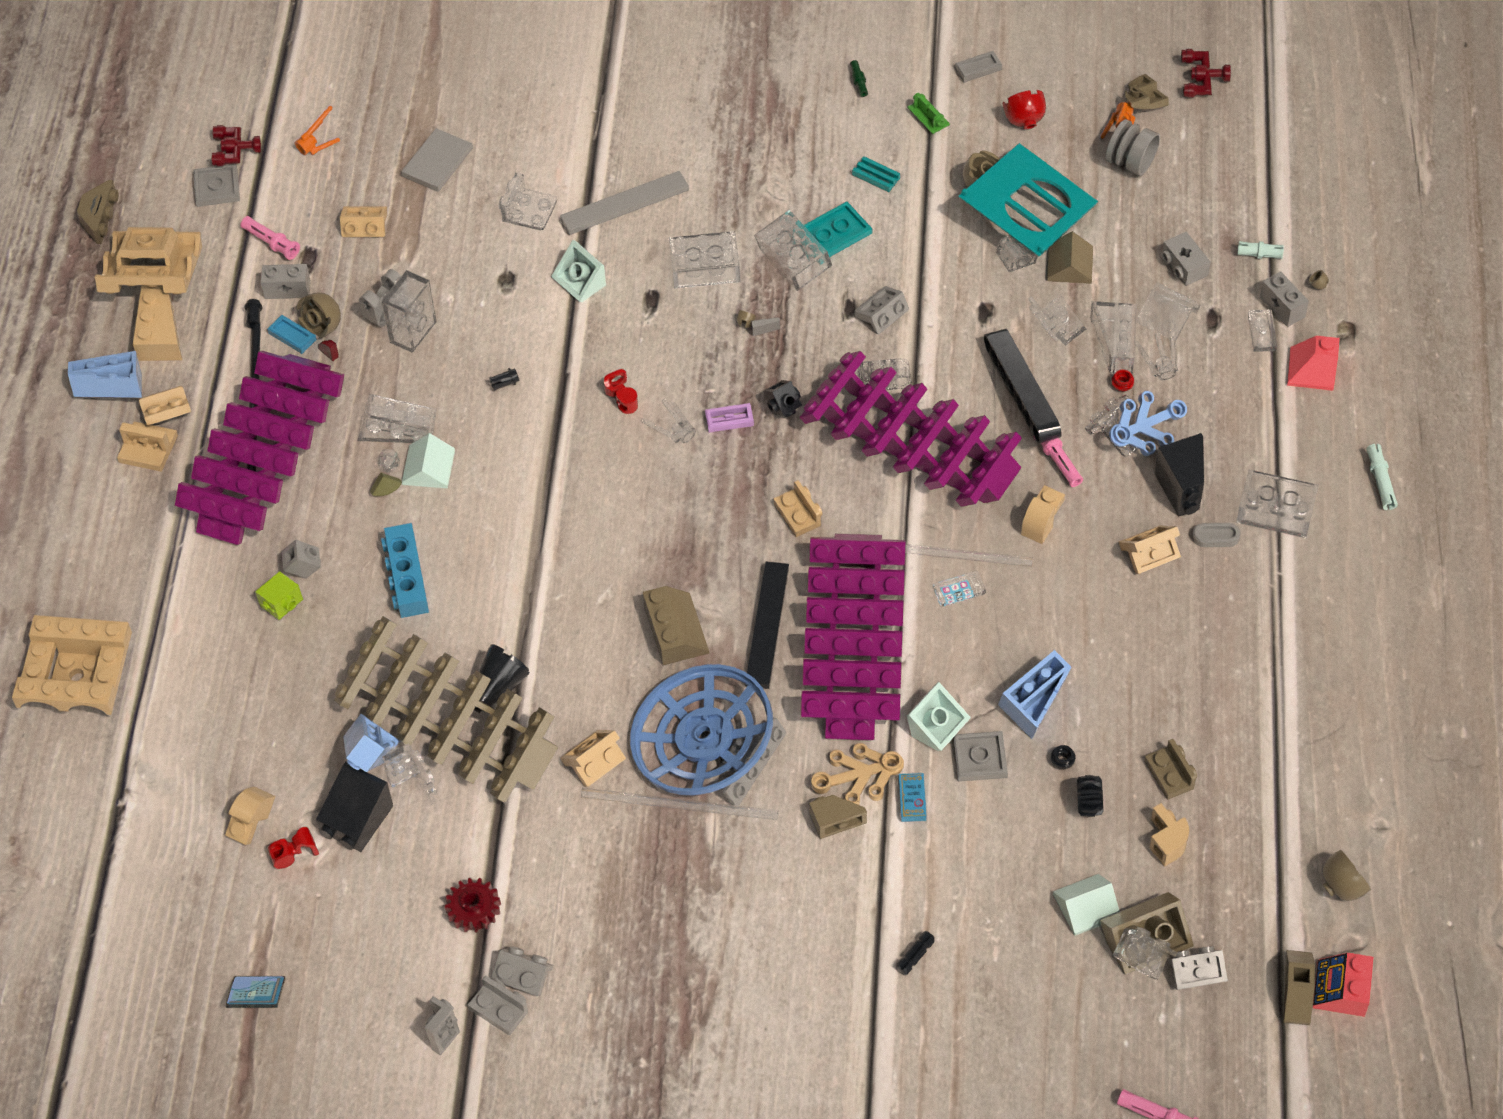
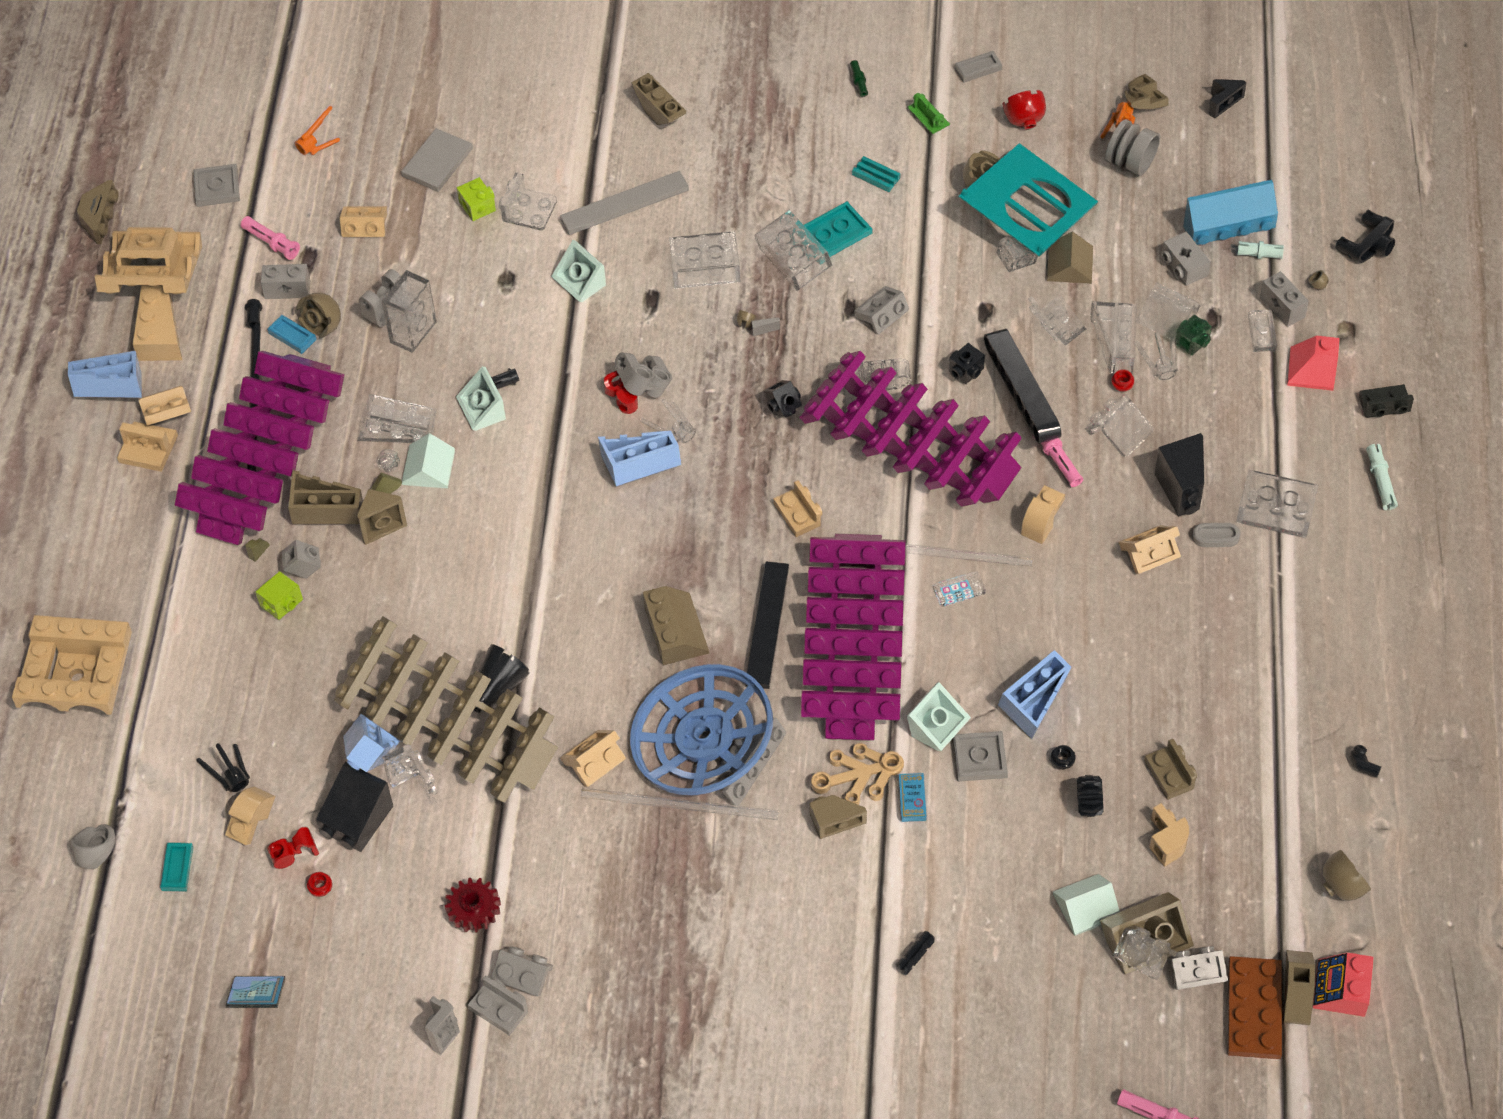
(93, 846): none -> light grey hair
(177, 867): none -> teal tile
(232, 145): dark red piece -> none
(235, 777): none -> black plant
(256, 548): none -> olive tile
(317, 878): none -> red plate
(322, 502): none -> dark tan wedge
(329, 348): dark red tile -> none
(380, 515): none -> dark tan slope
(403, 539): dark azure brick -> none
(476, 198): none -> lime head
(481, 401): none -> light aqua slope
(639, 456): none -> light blue wedge
(646, 377): none -> light grey piece
(656, 100): none -> dark tan slope
(730, 420): lavender tile -> none
(966, 363): none -> black brick
(1144, 424): light blue plant -> none
(1193, 334): none -> clear green brick
(1202, 73): dark red piece -> none
(1225, 95): none -> black slope
(1231, 212): none -> dark azure slope
(1255, 1007): none -> dark orange plate
(1361, 762): none -> black arm
(1376, 242): none -> black connector
(1385, 401): none -> pearl dark grey bracket

